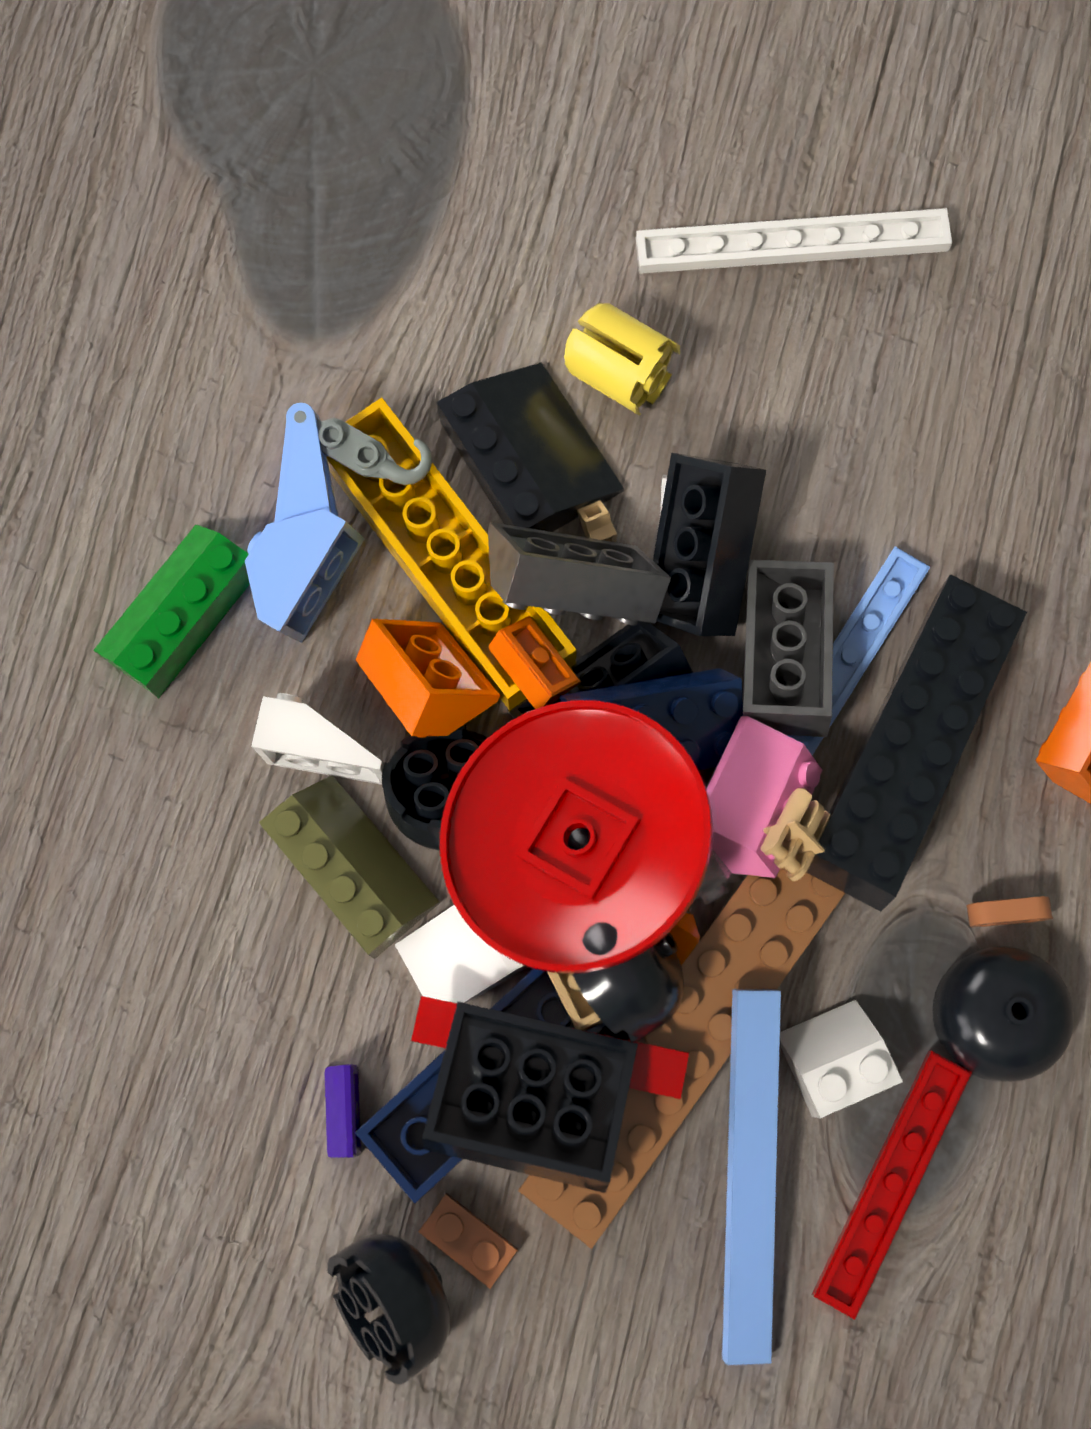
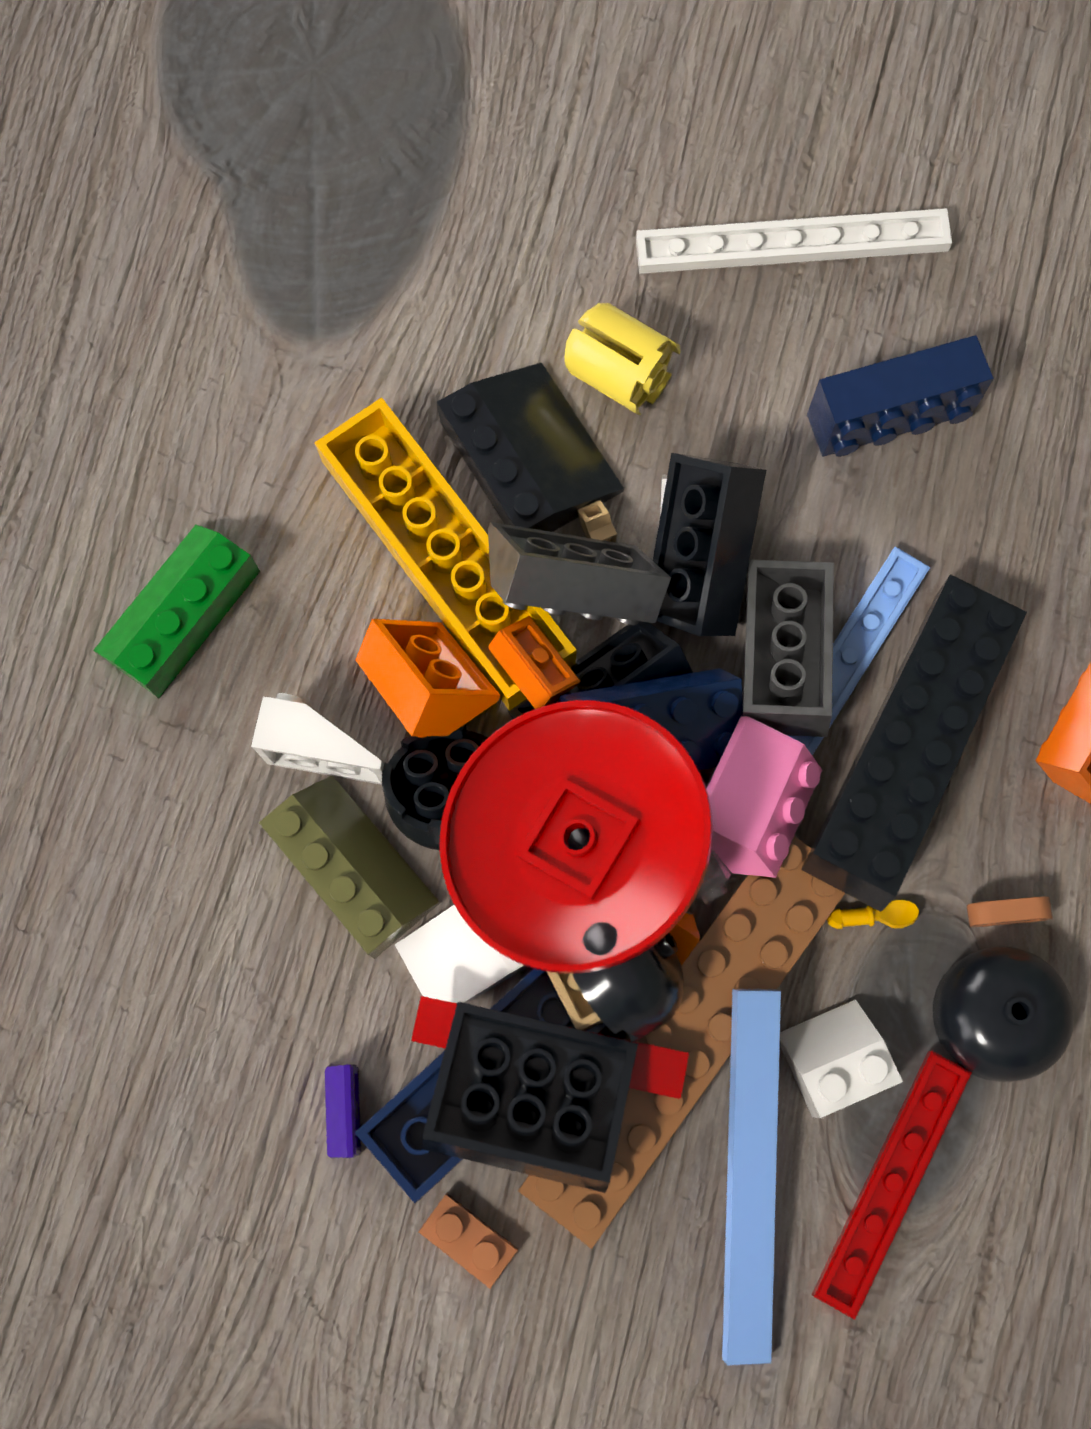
(308, 546): light blue slope -> none
(410, 1293): black cylinder -> none
(796, 834): tan arm -> none
(896, 915): none -> yellow piece
(899, 396): none -> dark blue brick

